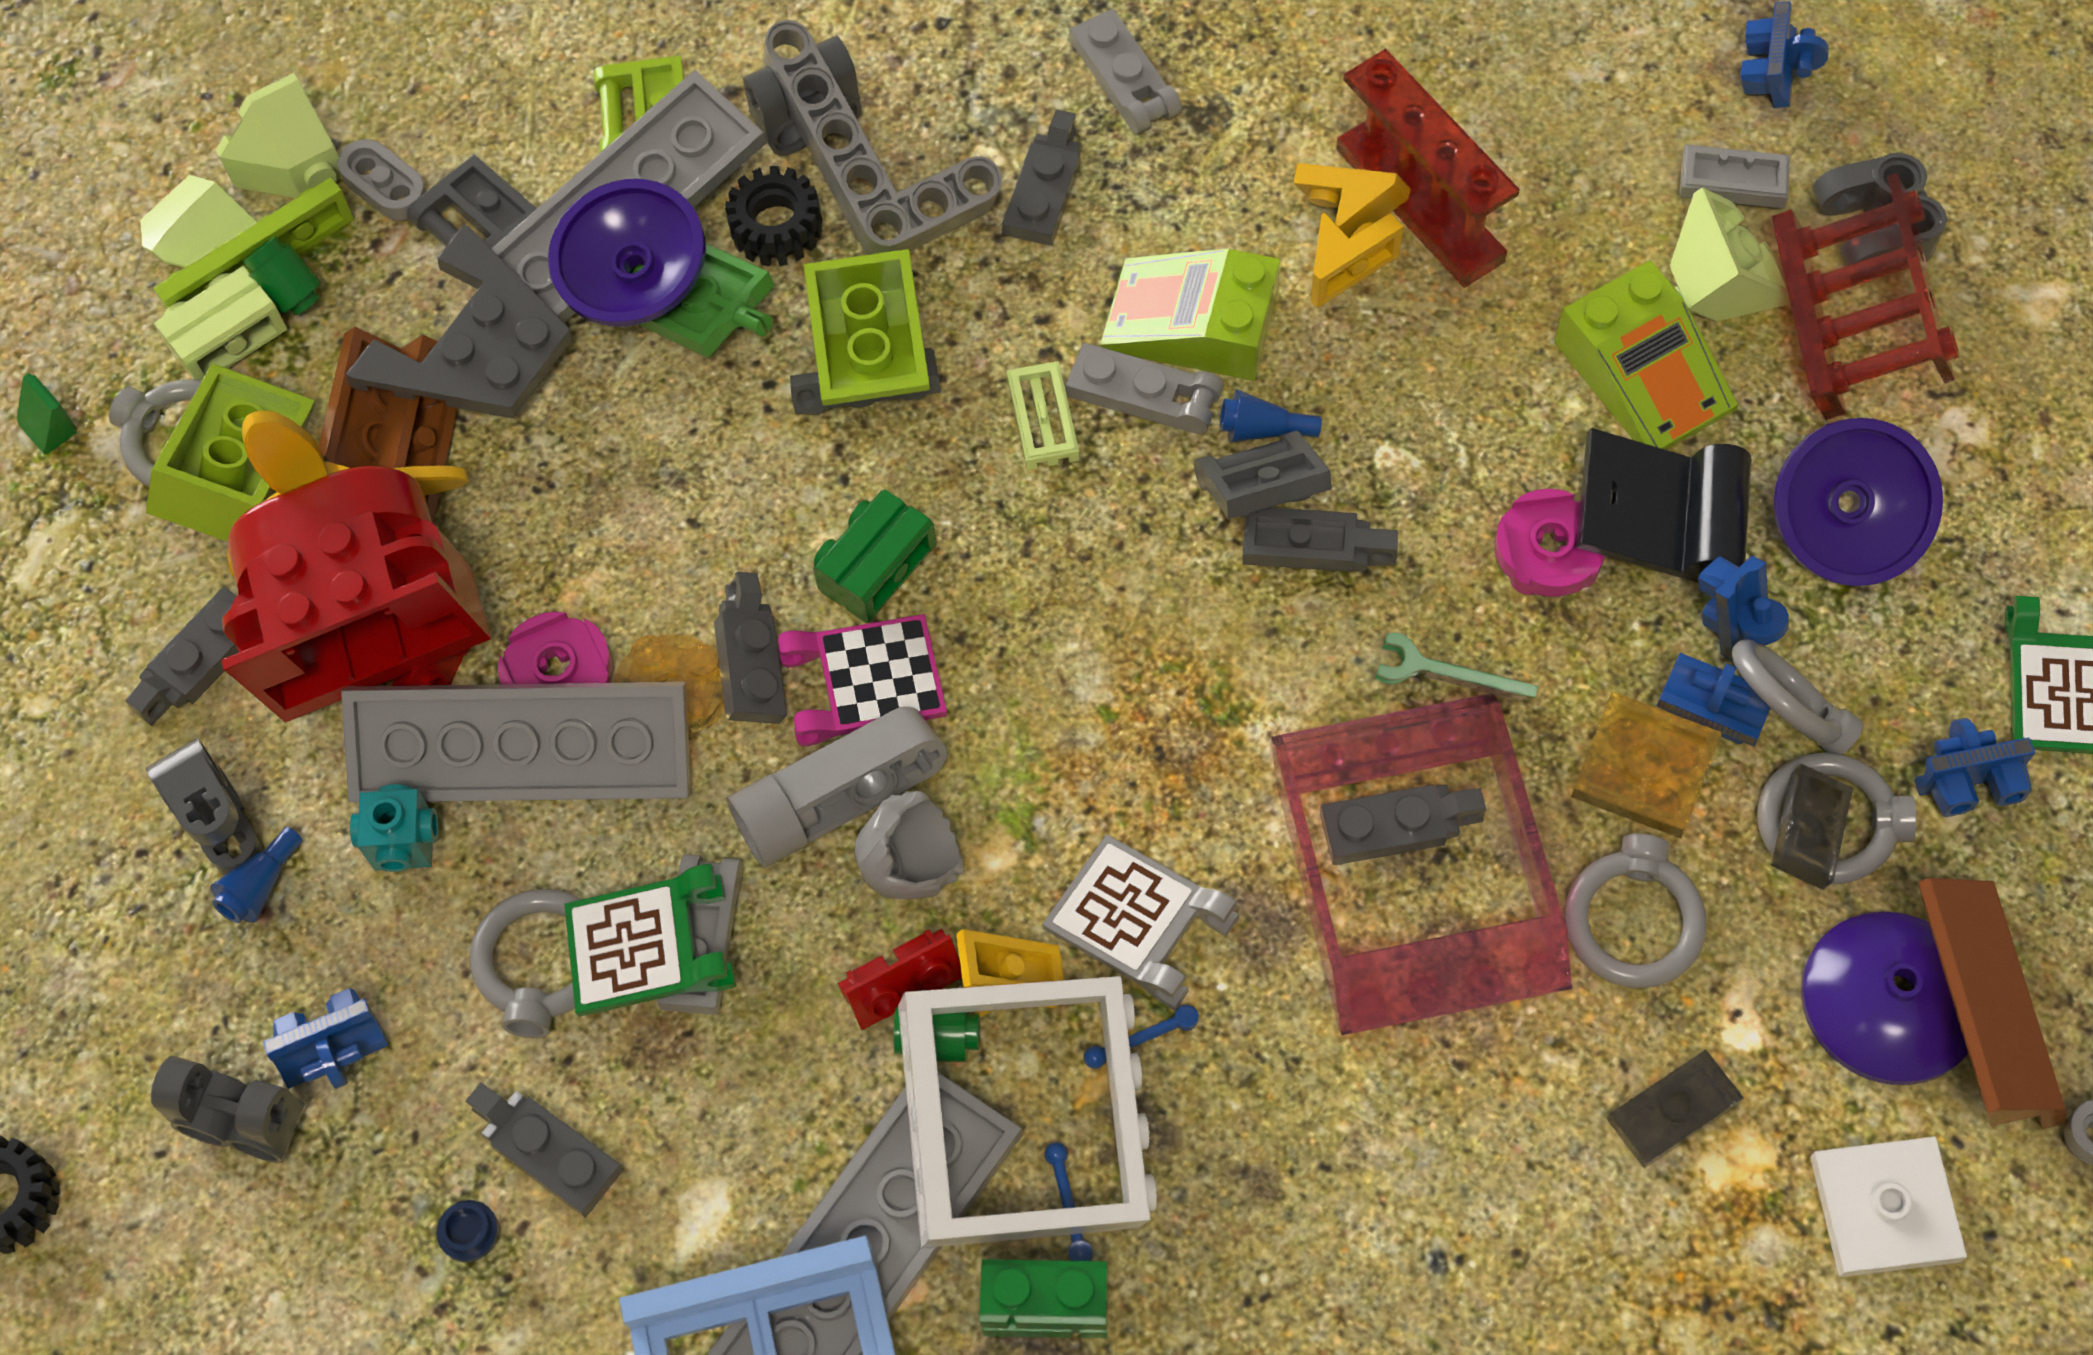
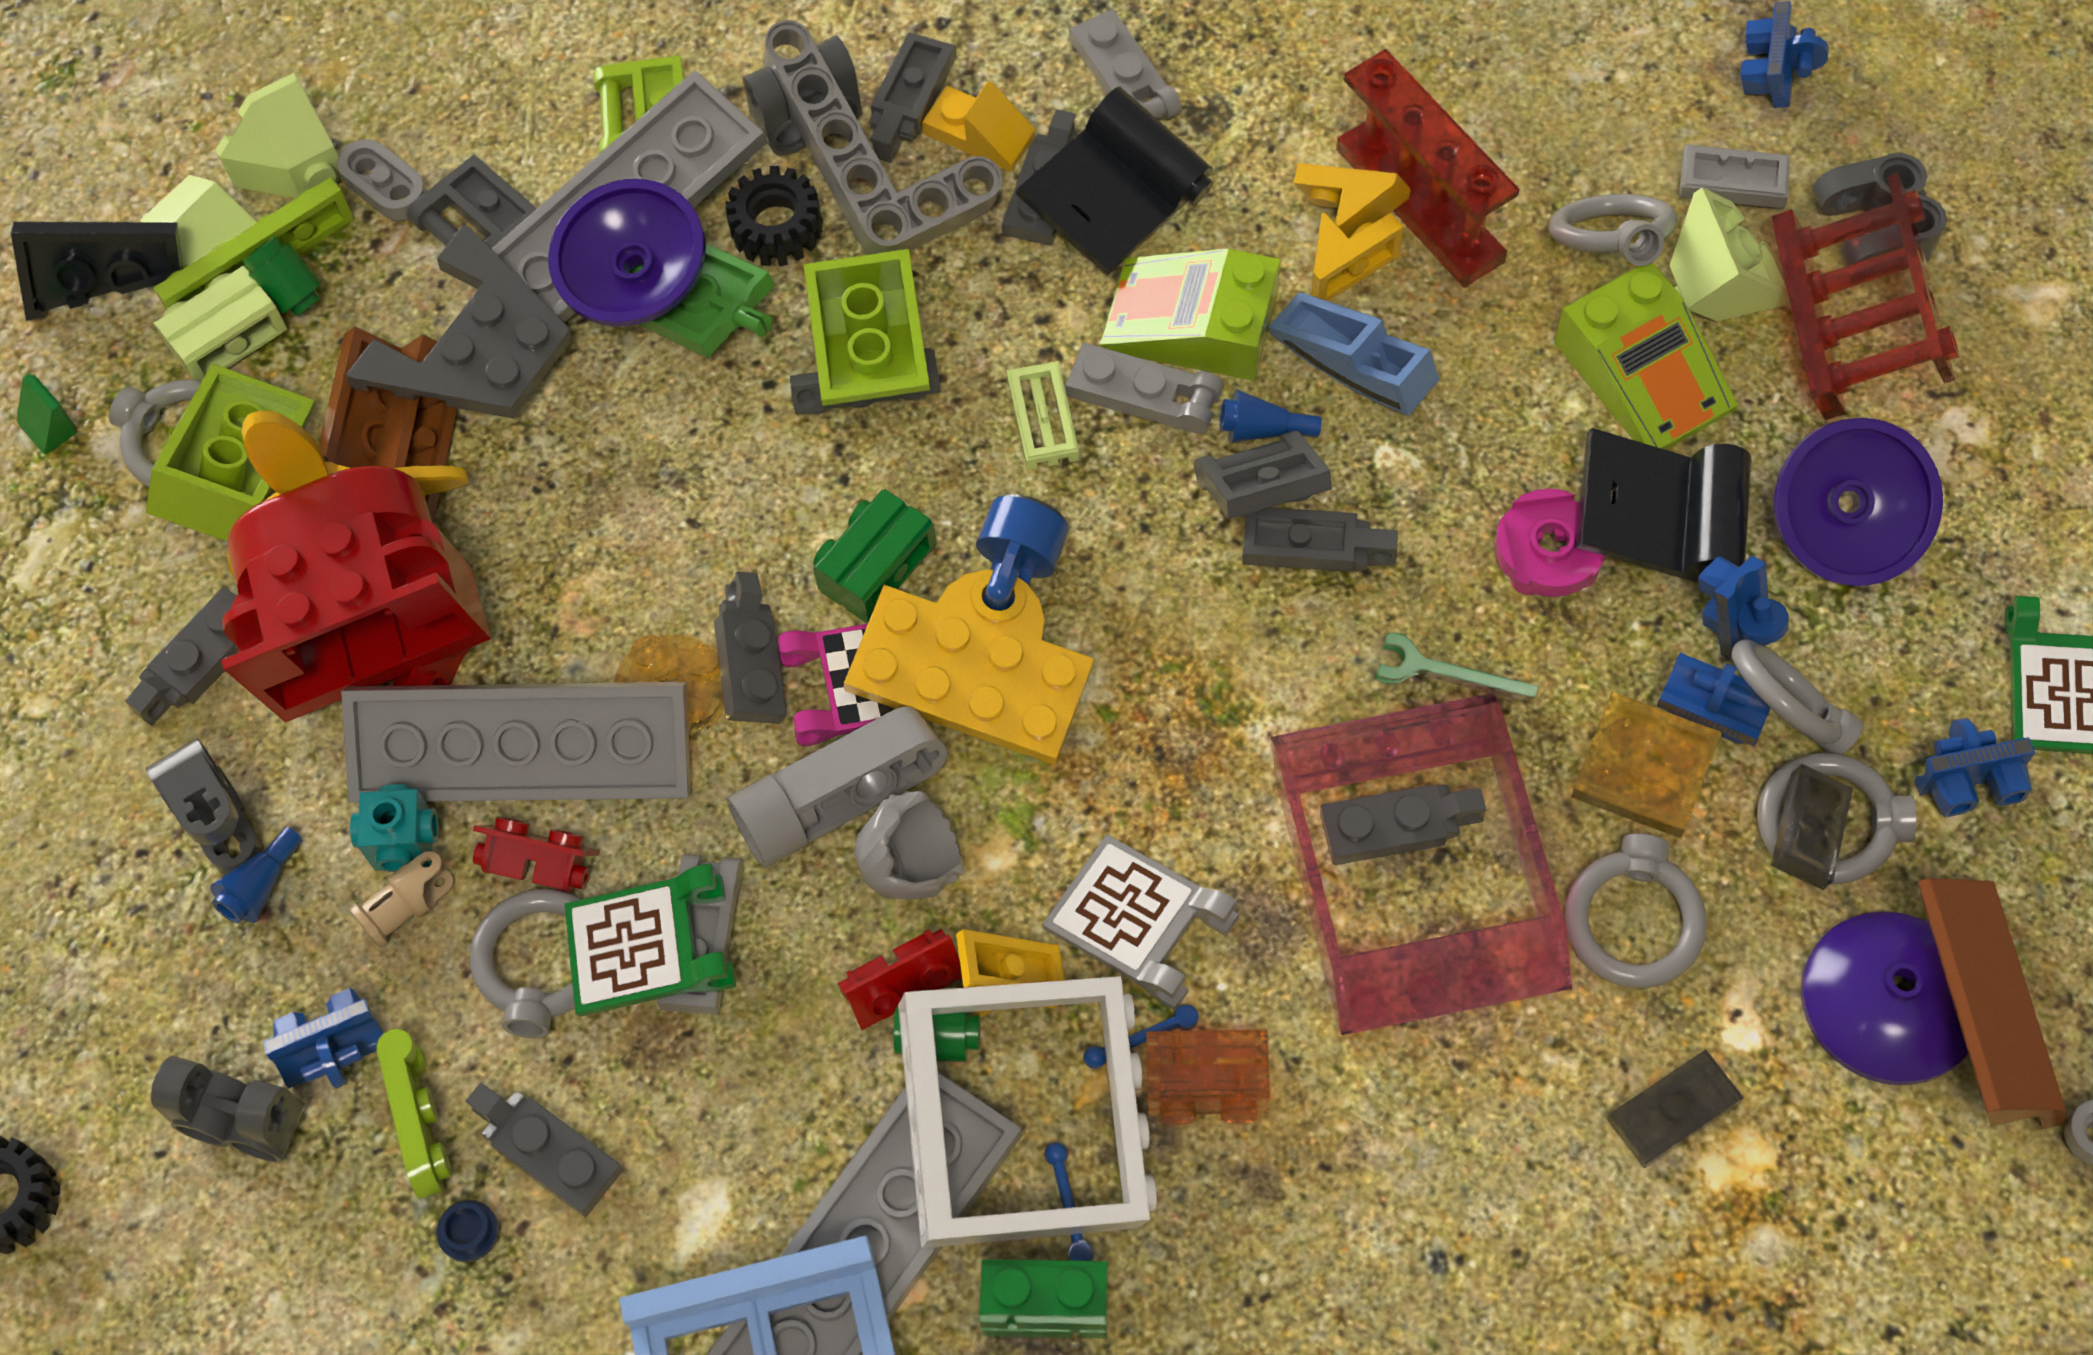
(87, 259): none -> black wing
(408, 893): none -> tan piece
(412, 1113): none -> lime plate
(553, 636): dark pink plate -> none
(556, 857): none -> red hinge
(908, 92): none -> dark grey hinge
(980, 125): none -> yellow slope
(980, 649): none -> yellow plate
(1116, 181): none -> black door
(1207, 1075): none -> clear orange brick
(1357, 352): none -> medium blue slope
(1651, 237): none -> light grey piece
(1887, 1207): white plate -> none

